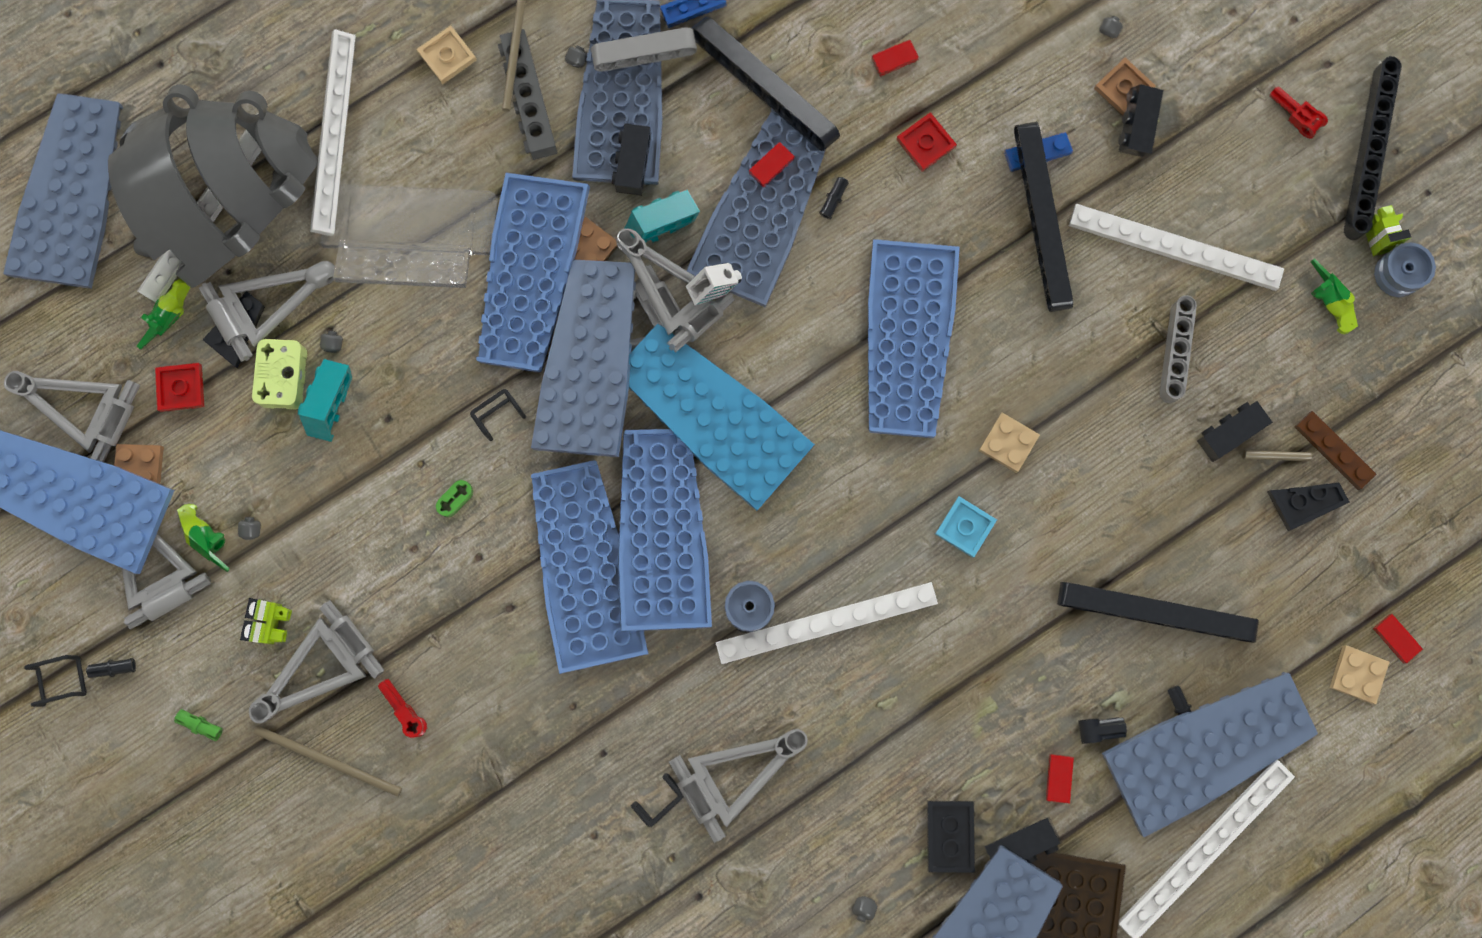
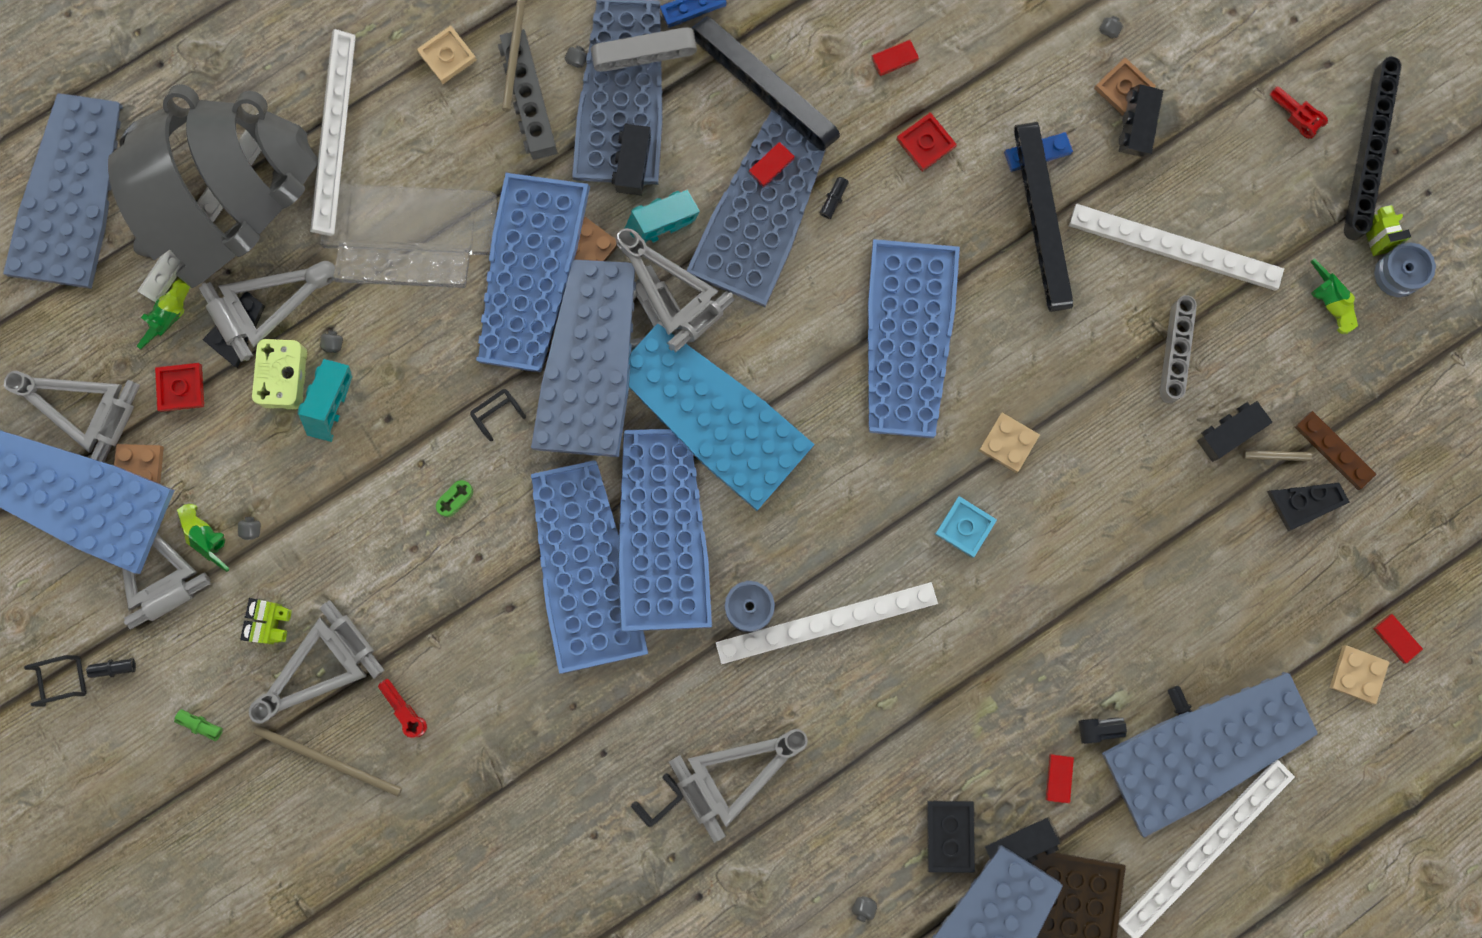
(721, 278): white torso -> none
(1158, 612): black beam -> none

